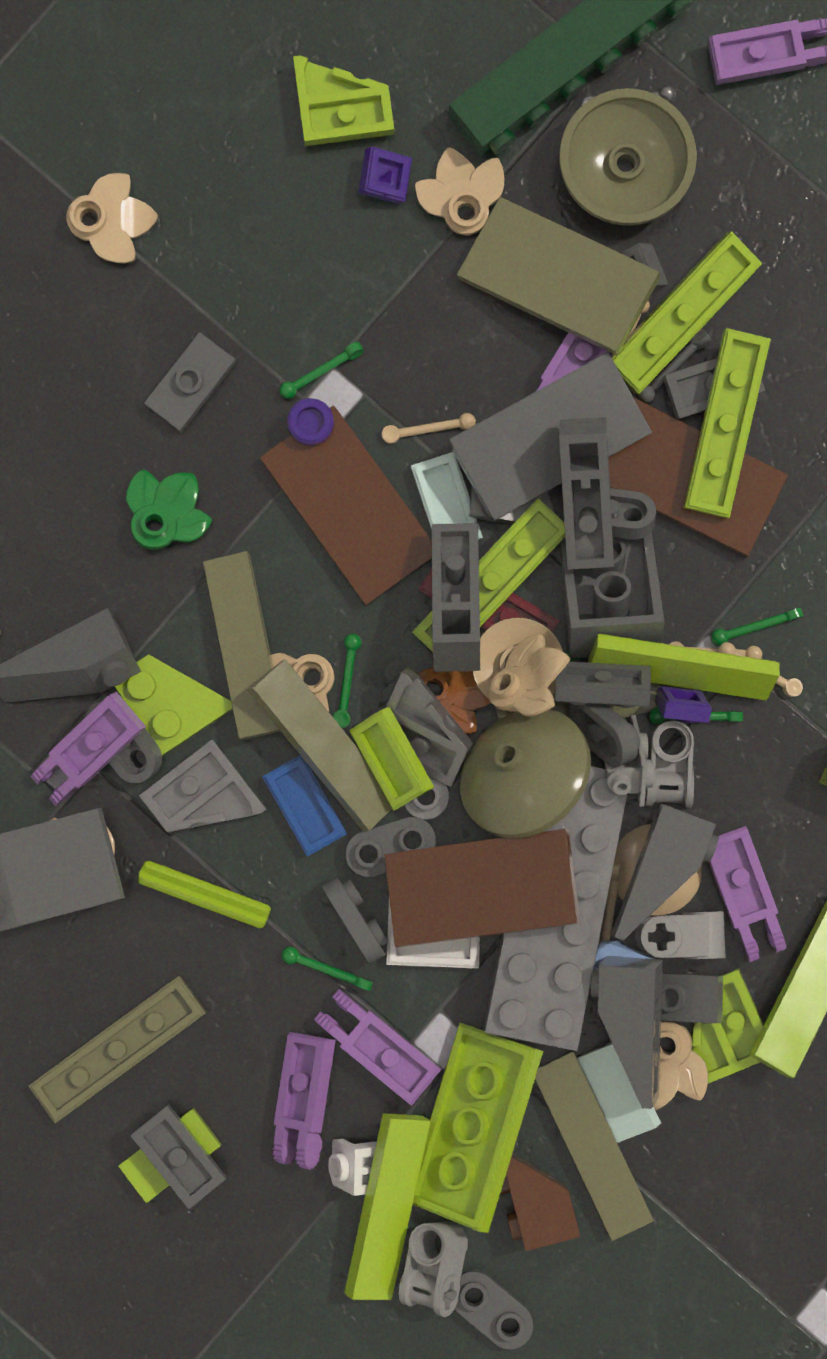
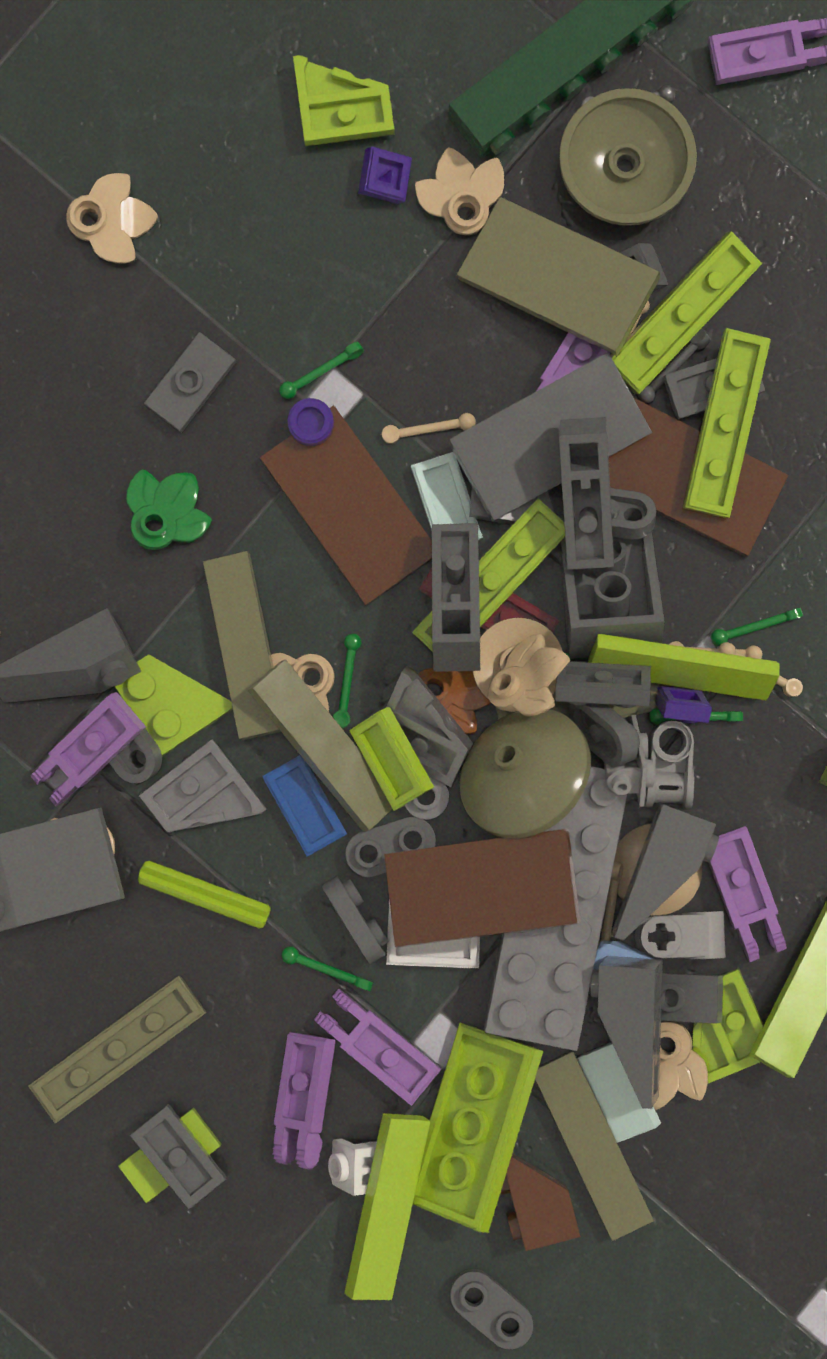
(433, 1271): light grey piece -> none

